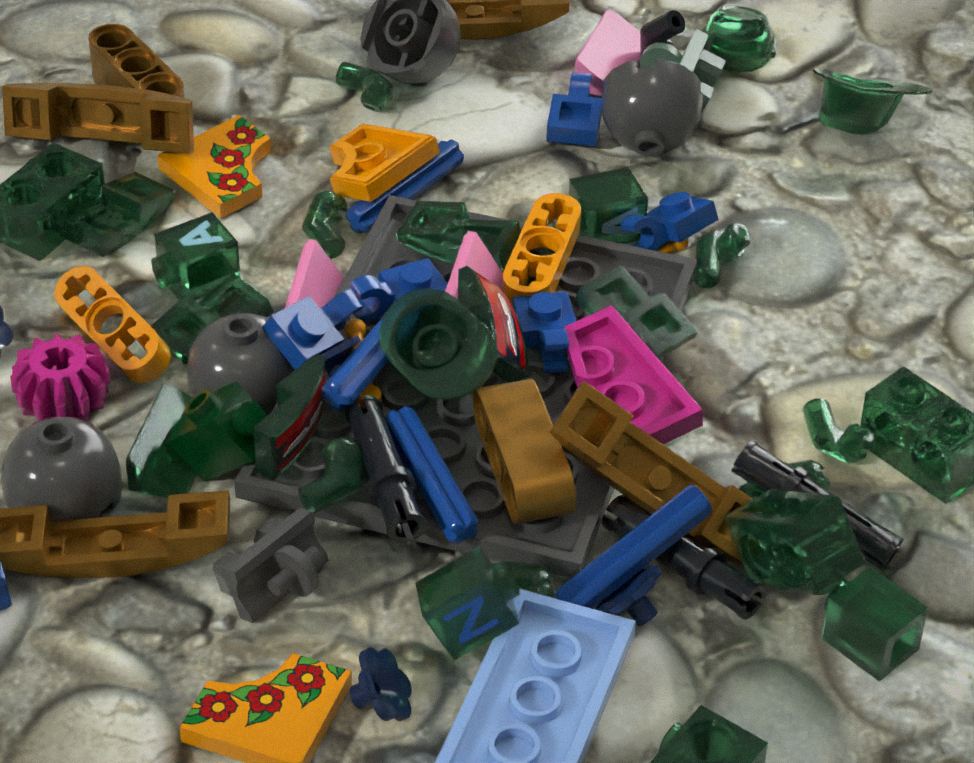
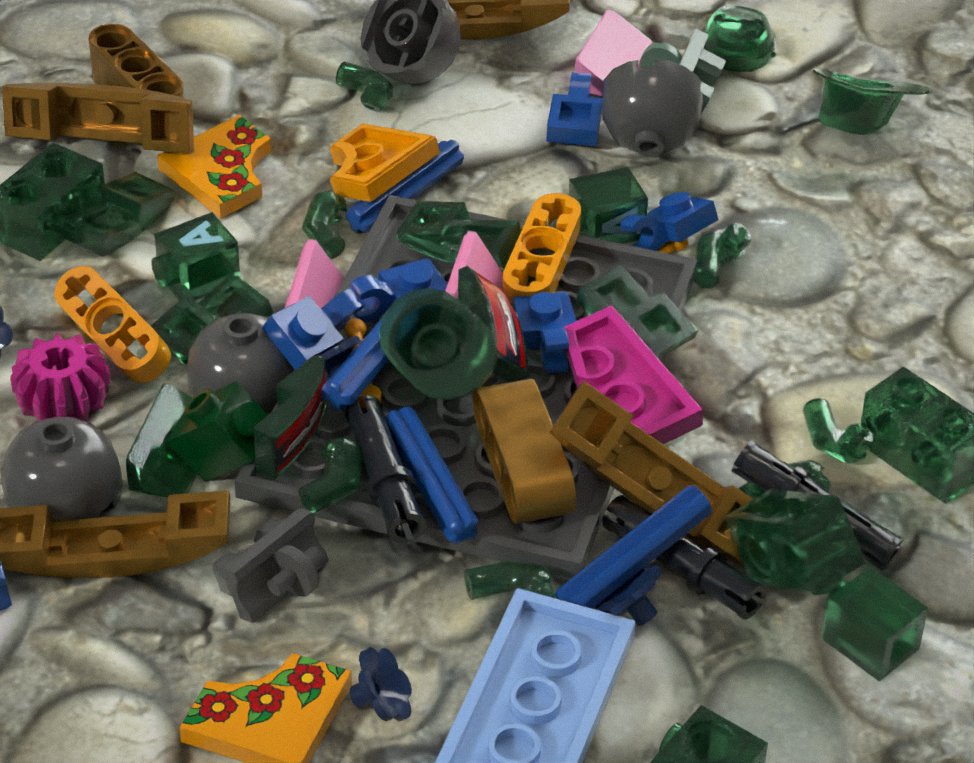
(468, 602): clear green brick -> none
(661, 29): black arm -> none

